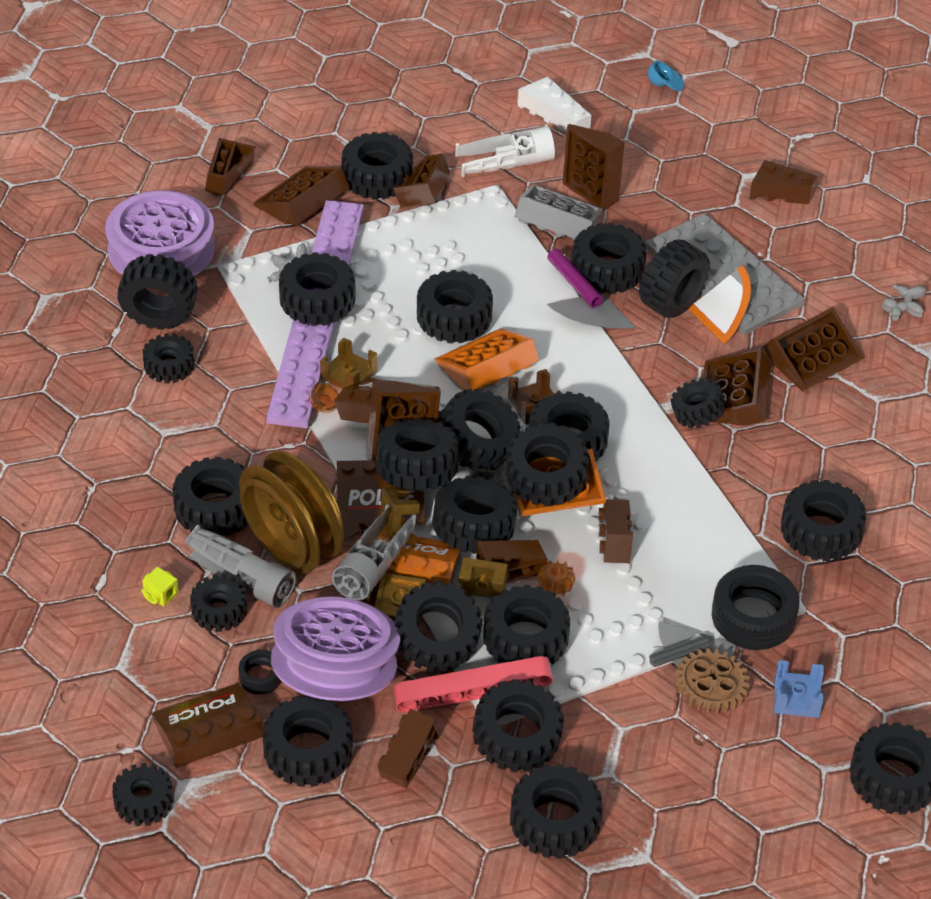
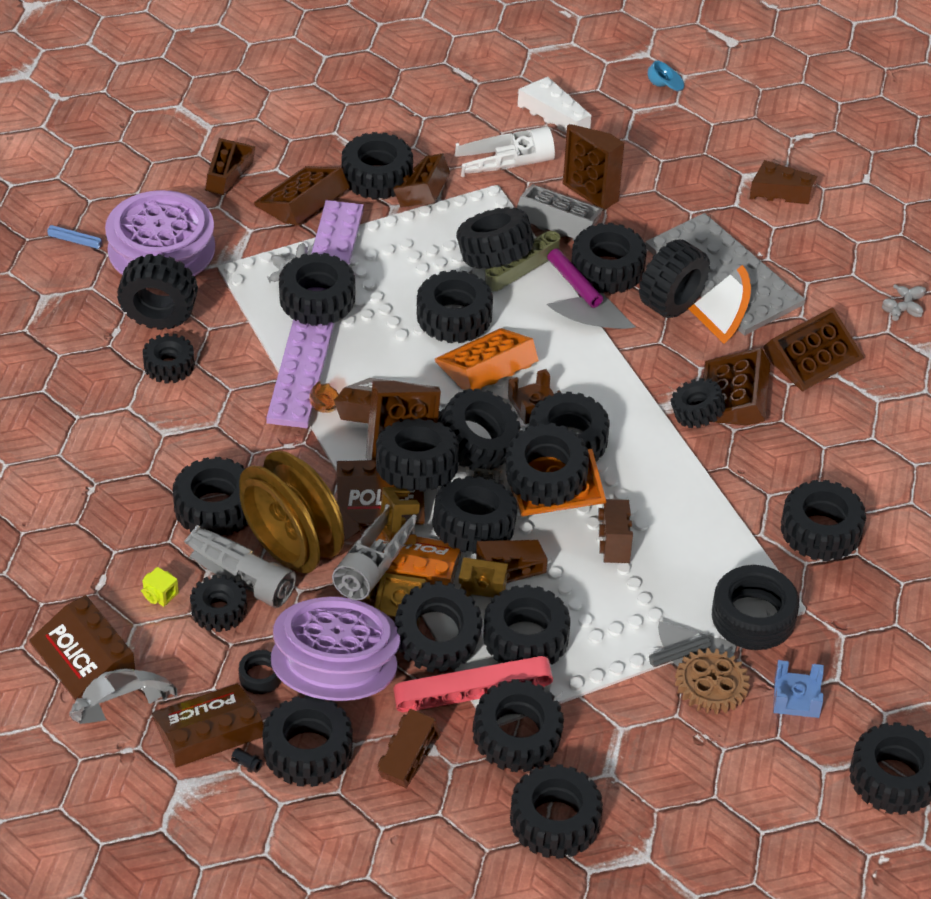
(74, 236): none -> medium blue axle
(81, 646): none -> reddish brown slope
(116, 684): none -> light grey animal
(145, 808): black tyre -> none
(251, 762): none -> black pin
(347, 366): pearl gold panel -> none
(495, 237): none -> black tyre
(502, 276): none -> olive beam
(556, 577): clear orange gear -> none

